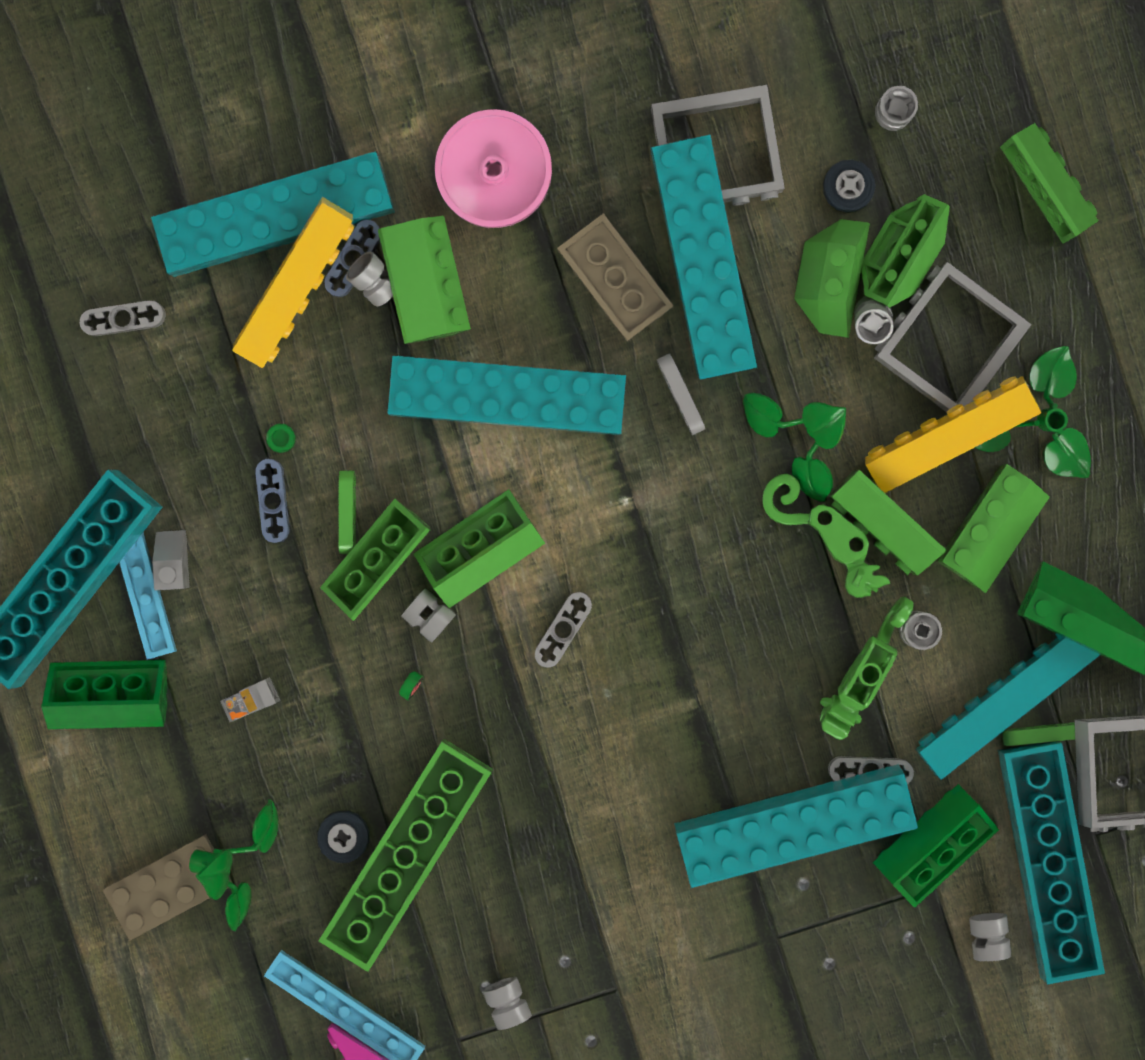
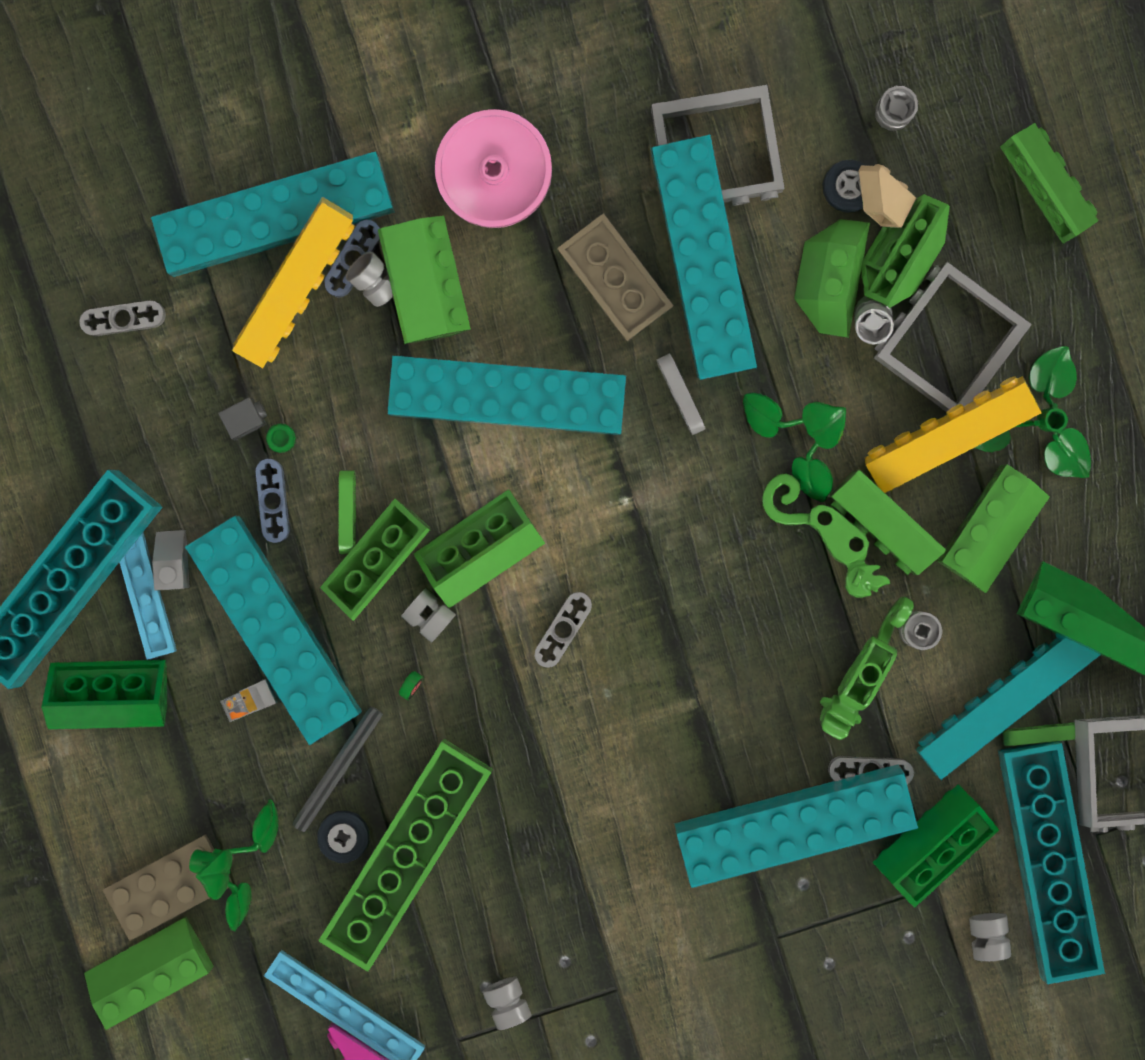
(147, 973): none -> bright green slope
(243, 418): none -> dark grey brick
(273, 629): none -> teal brick
(337, 769): none -> dark grey axle
(884, 196): none -> tan slope

